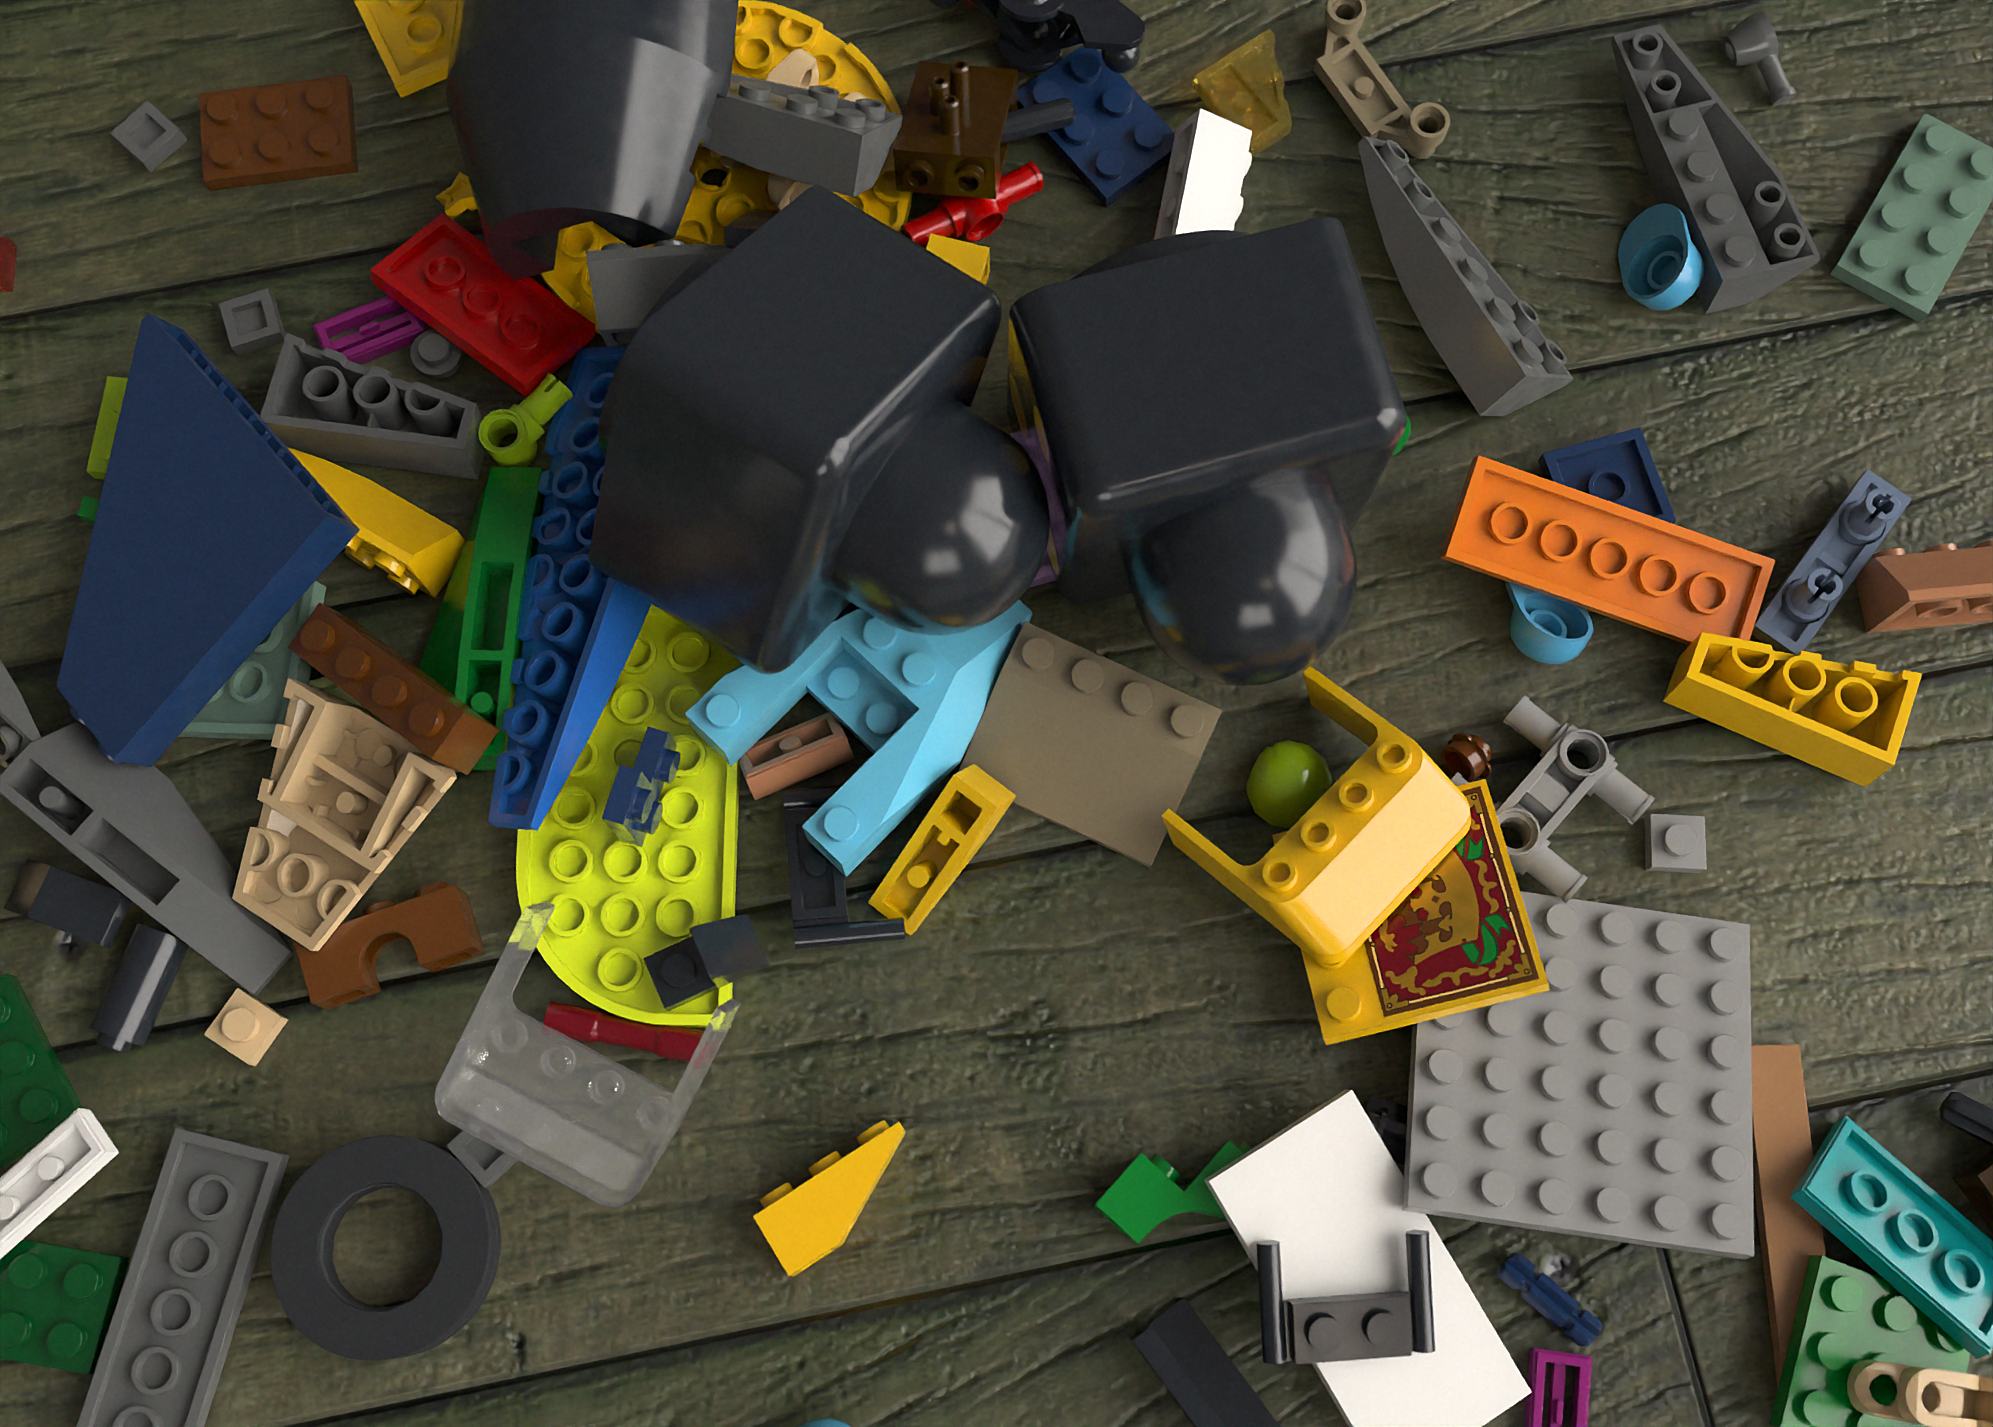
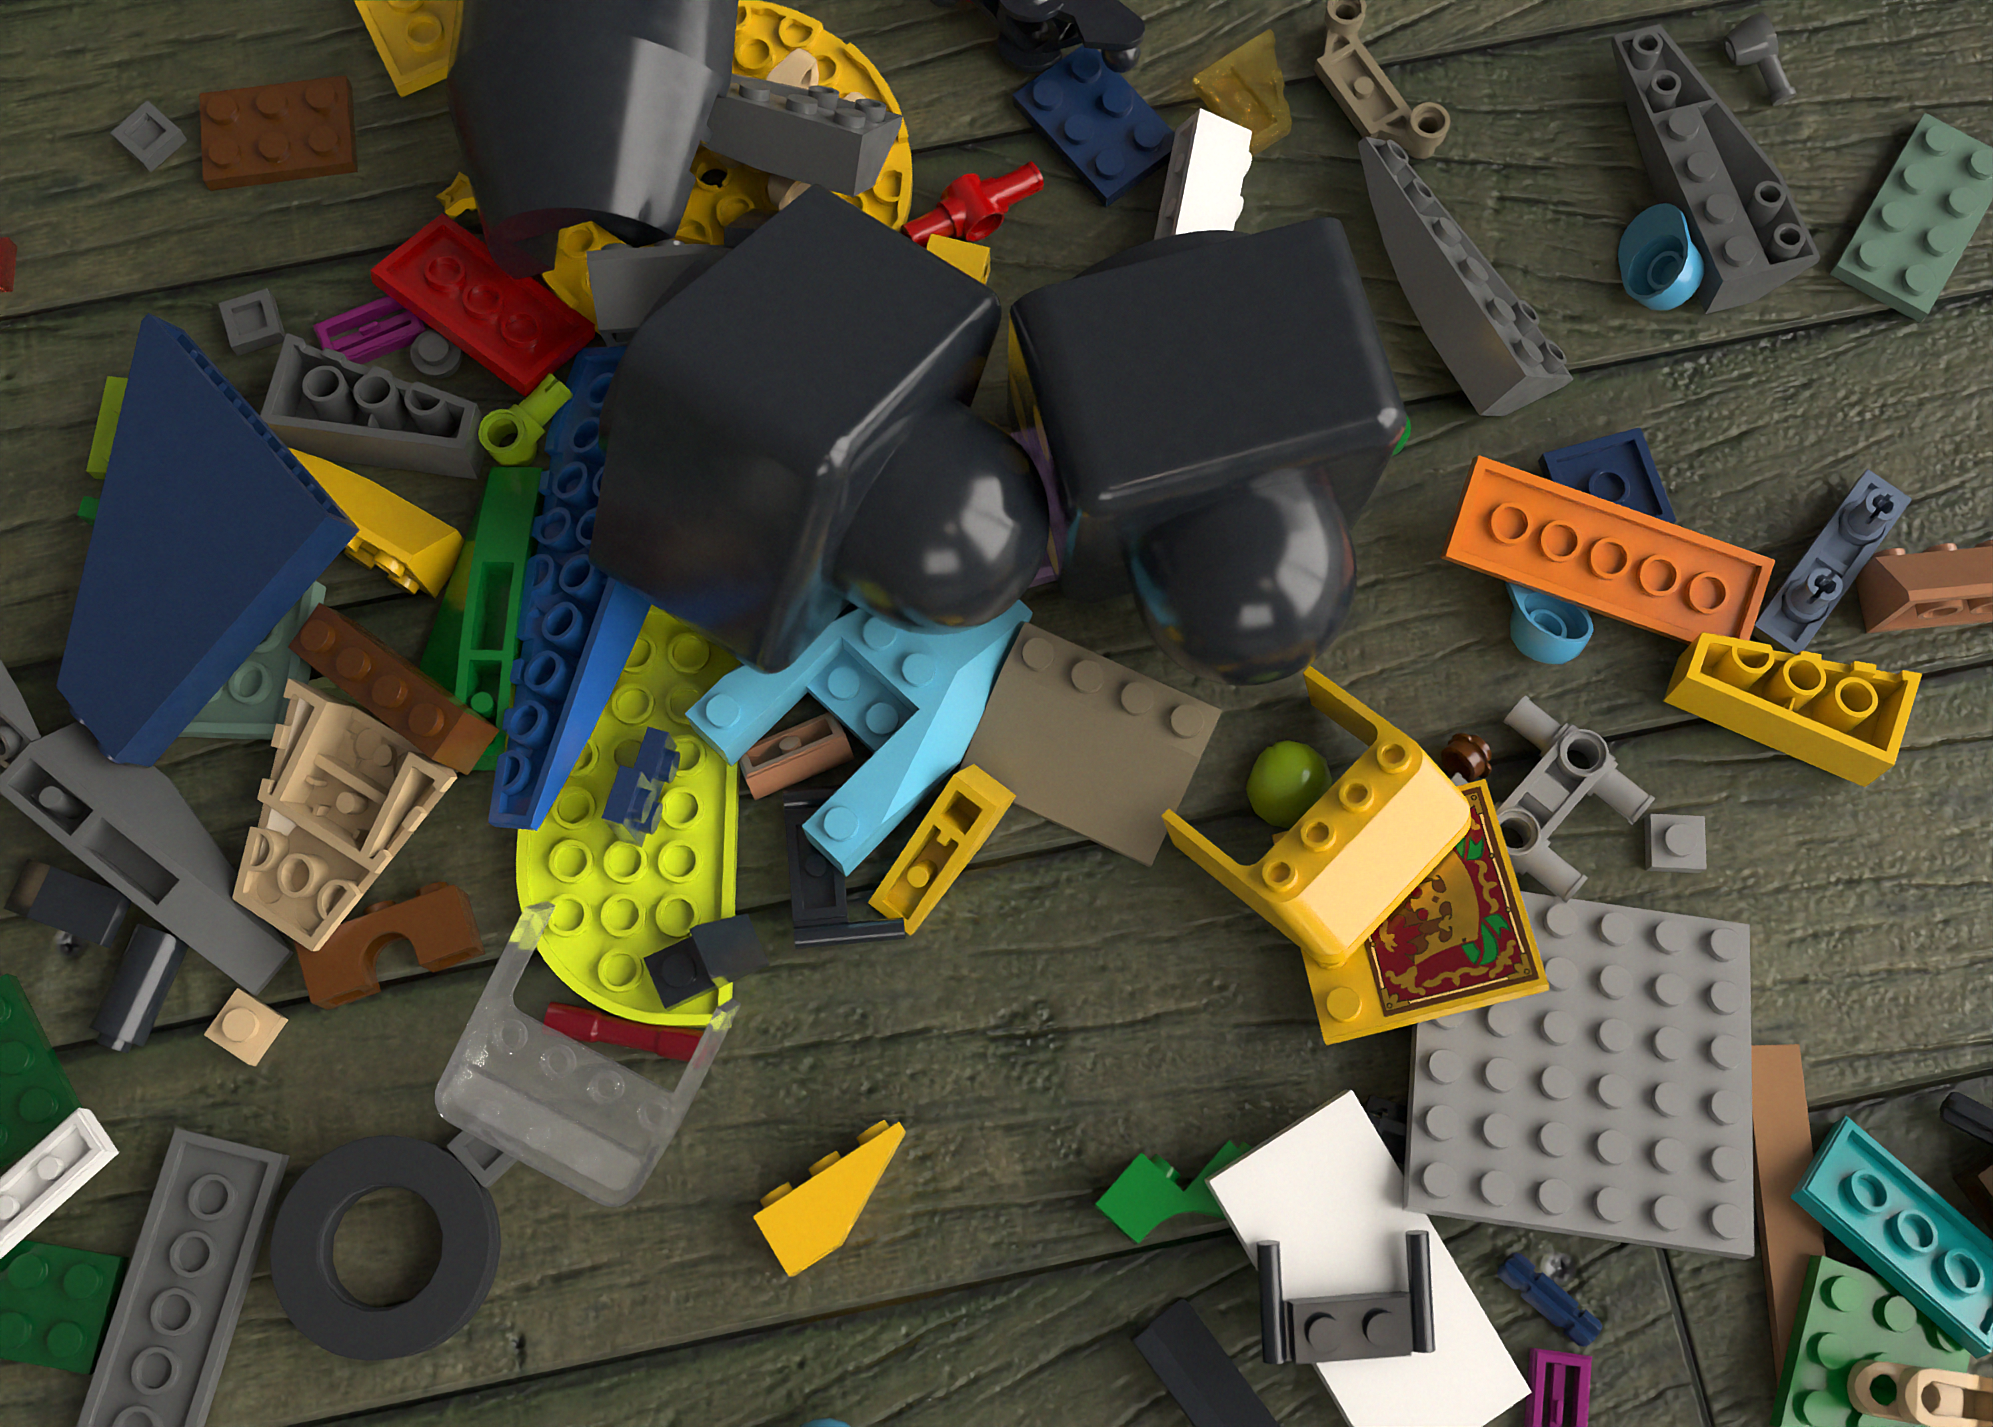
(962, 127): dark brown piece -> none

